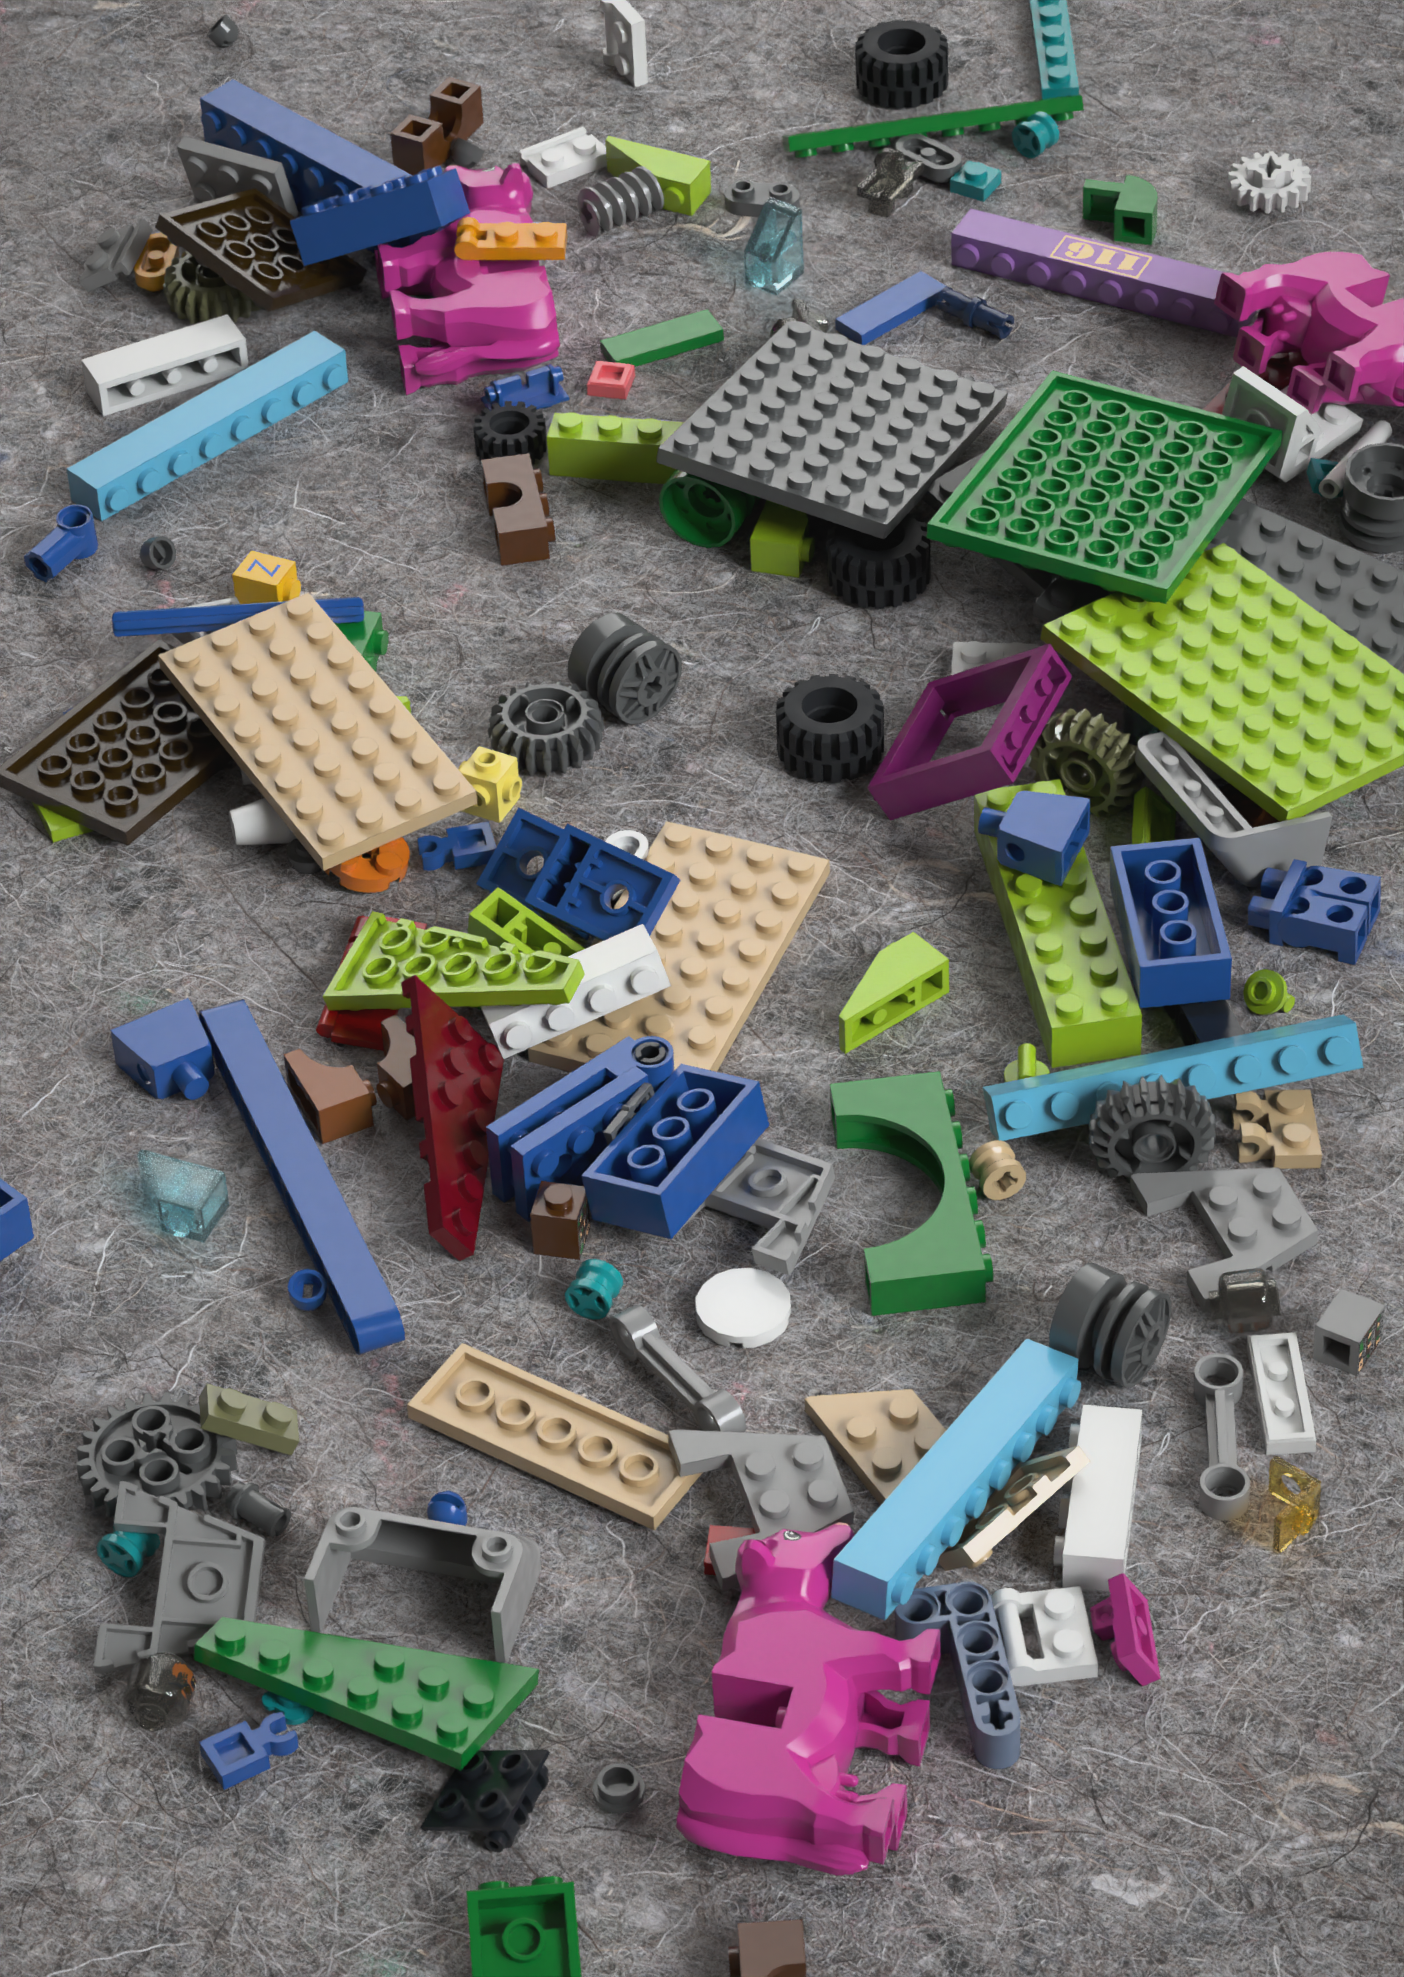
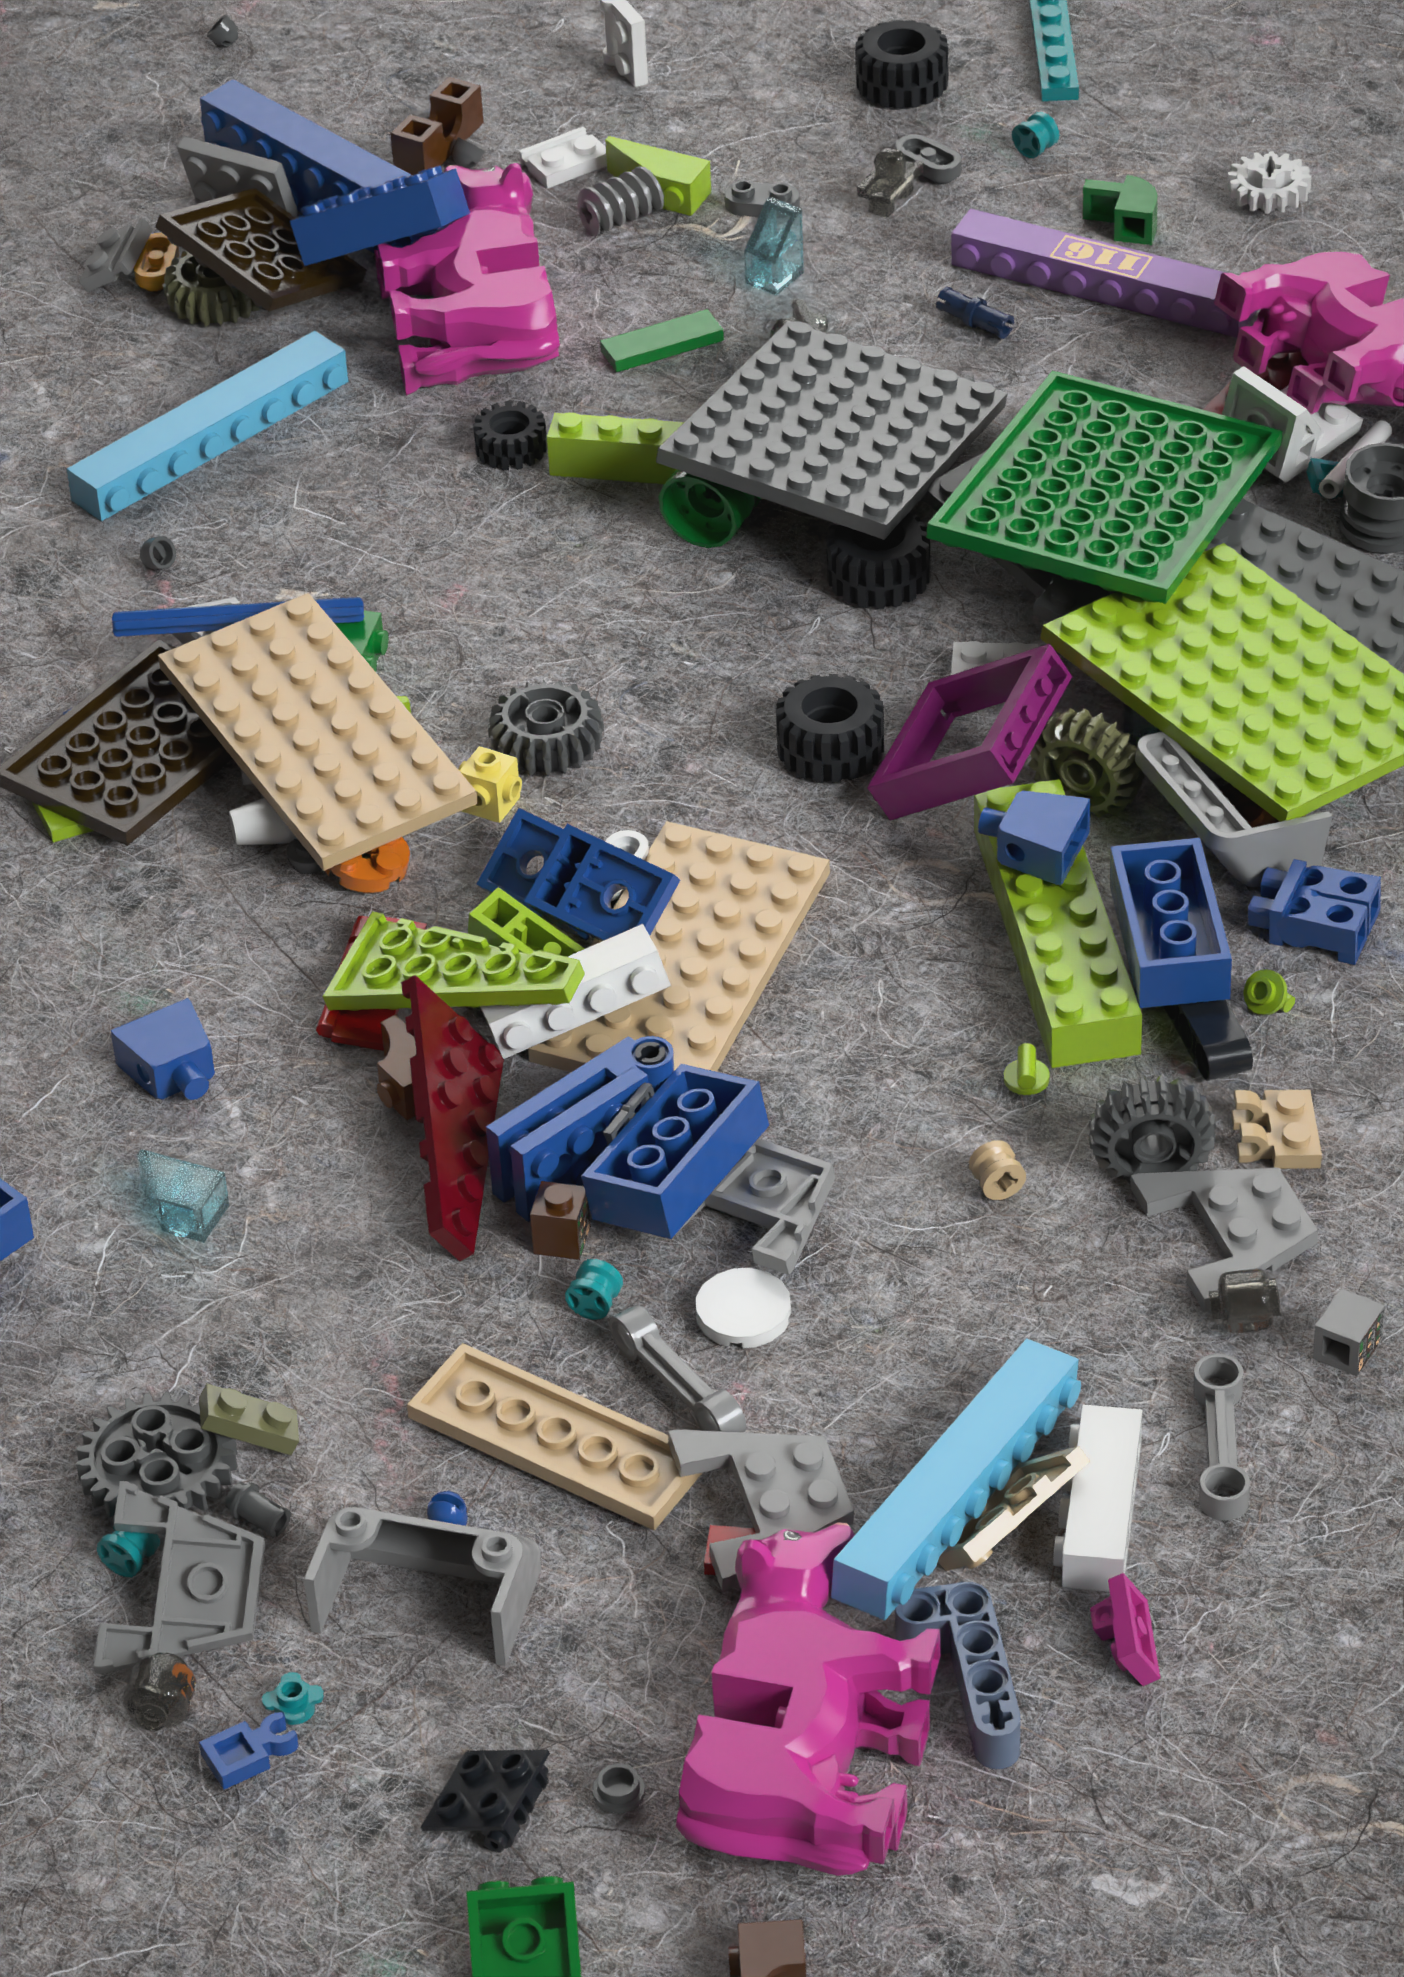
(69, 540): blue piece -> none
(165, 365): white brick -> none
(265, 579): yellow brick -> none
(296, 1289): blue hinge -> none
(302, 1178): beam -> none
(330, 1097): dark orange arch -> none
(403, 1694): green wing -> none
(464, 846): blue plate -> none
(510, 240): light orange plate -> none
(518, 509): reddish brown arch -> none
(540, 390): blue hinge -> none
(611, 380): coral tile -> none
(625, 668): dark grey wheel -> none
(781, 541): lime slope -> none
(877, 1433): tan wing -> none
(890, 308): tile -> none
(895, 986): lime slope -> none
(943, 1257): arch -> none
(949, 123): green plate -> none
(975, 180): teal plate -> none
(1060, 1630): white plate -> none
(1111, 1324): dark grey wheel -> none
(1152, 818): lime tile -> none
(1213, 1066): medium azure brick -> none
(1281, 1394): white tile -> none
(1301, 1510): clear yellow bracket -> none

